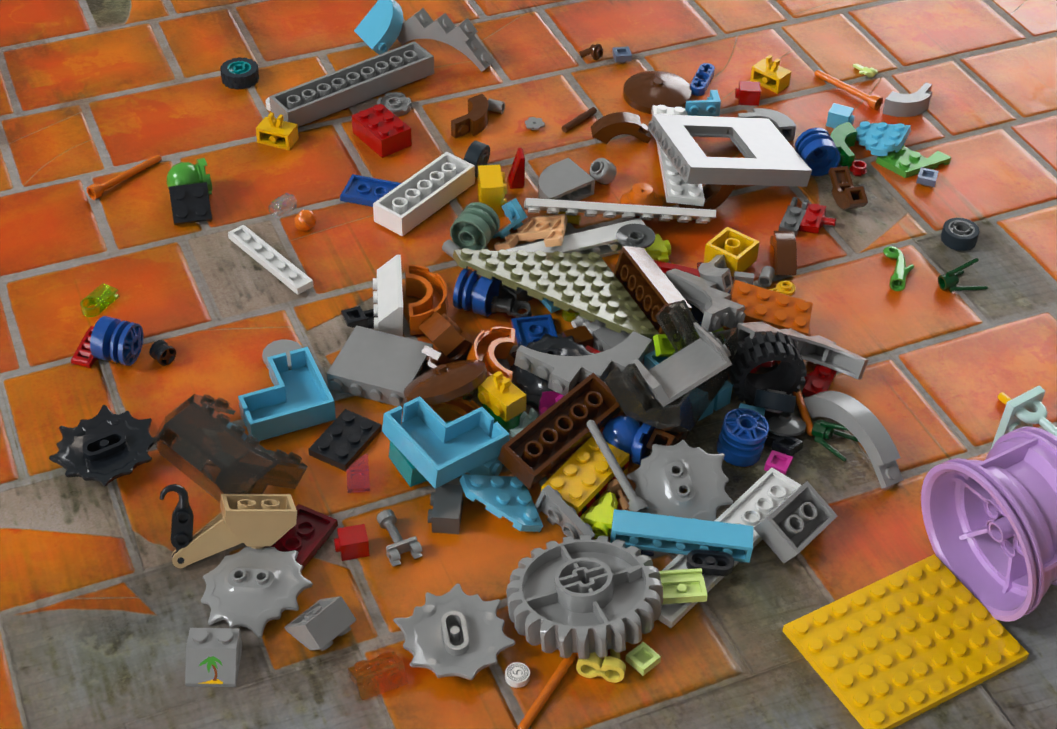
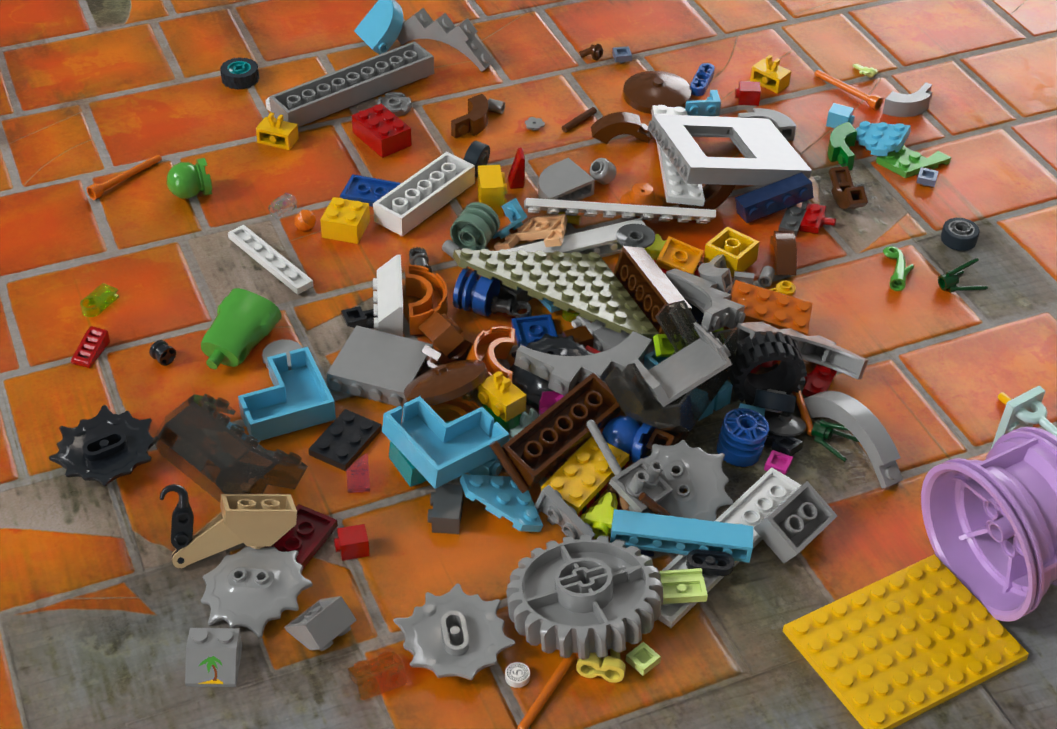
(116, 340): blue wheel -> none
(190, 203): black plate -> none
(238, 327): none -> bright green torso
(345, 220): none -> yellow brick
(387, 521): light grey bar -> none
(420, 257): none -> dark grey connector
(509, 466): none -> reddish brown piece
(639, 479): none -> light grey plate
(651, 504): none -> reddish brown piece
(679, 256): none -> light orange tile
(774, 197): none -> dark blue brick
(818, 151): blue wheel -> none
(858, 168): red plate -> none

